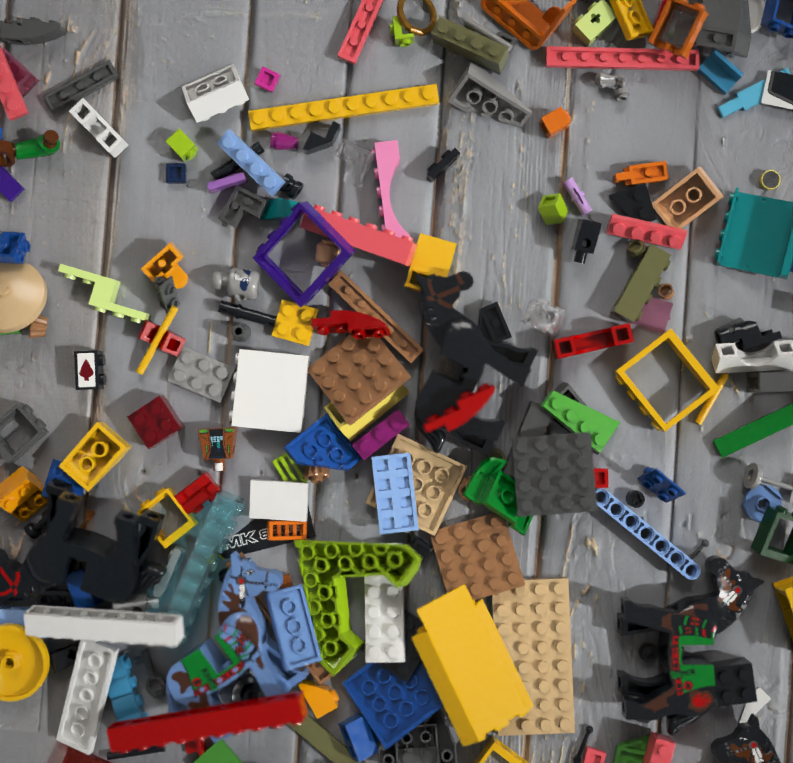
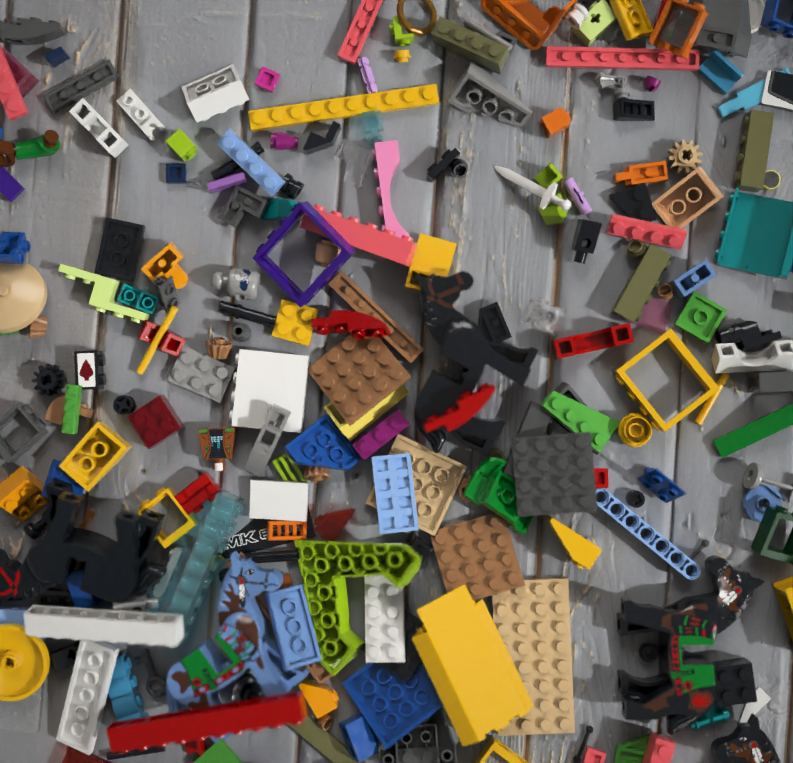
(42, 383): none -> black gear
(56, 410): none -> medium nougat brick
(57, 57): none -> dark blue tile
(72, 409): none -> bright green piece
(119, 249): none -> black plate
(121, 406): none -> black wheel
(138, 299): none -> teal slope
(140, 113): none -> white plate
(218, 348): none -> medium nougat piece
(267, 440): none -> light grey slope
(273, 556): none -> black axle
(325, 722): none -> medium nougat hinge
(333, 522): none -> clear red slope
(367, 75): none -> lavender axle
(373, 124): none -> clear light blue plate
(402, 55): none -> yellow plate
(462, 171): none -> black plate
(547, 195): none -> white sword
(548, 176): none -> lime panel
(576, 15): none -> white wheel
(582, 551): none -> yellow slope
(621, 110): none -> black slope
(635, 430): none -> yellow piece
(651, 83): none -> magenta hinge
(677, 153): none -> tan gear
(692, 279): none -> medium blue brick
(700, 317): none -> bright green plate
(713, 716): none -> teal hinge
(753, 150): none -> olive brick

